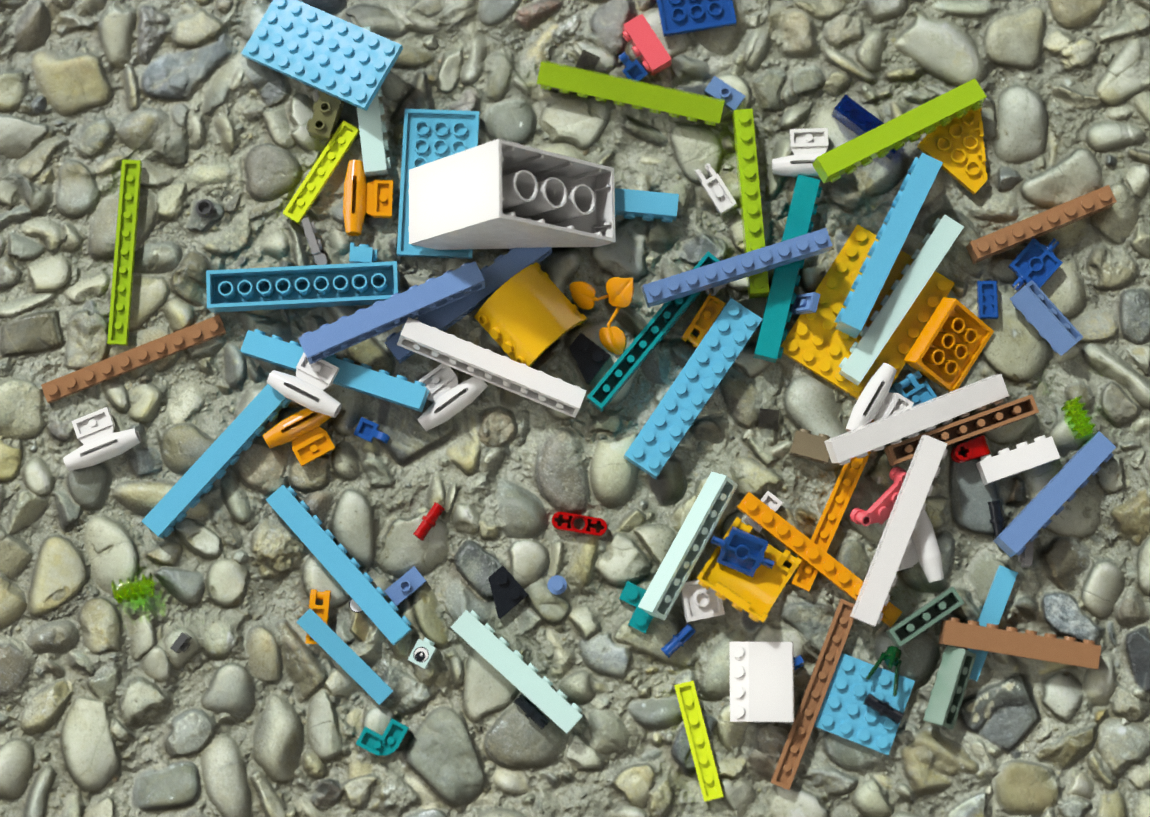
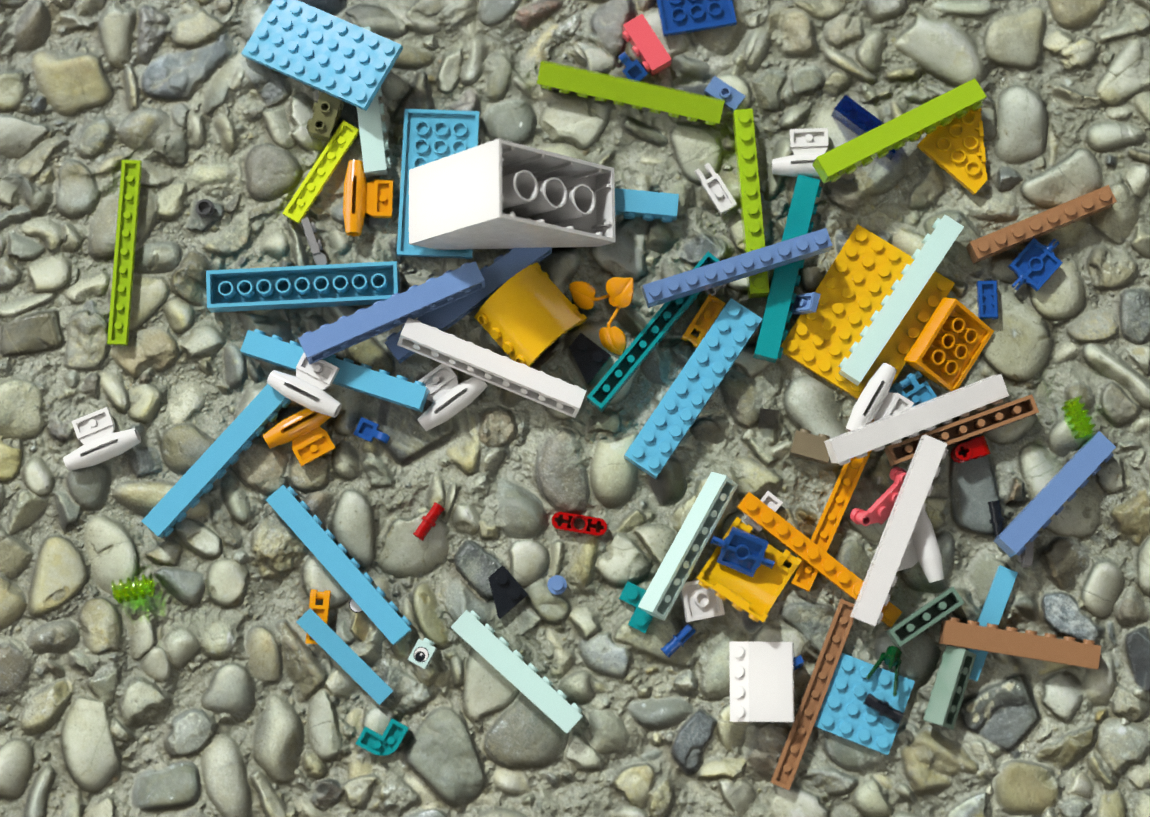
(133, 359): medium nougat plate -> none
(182, 643): dark grey plate -> none
(362, 254): medium azure brick -> none
(405, 586): medium blue plate -> none
(531, 711): black pin -> none
(588, 61): clear smoke plate -> none
(698, 741): neon yellow plate -> none
(890, 241): medium azure brick -> none
(1021, 459): white brick -> none
(1046, 318): medium blue brick -> none

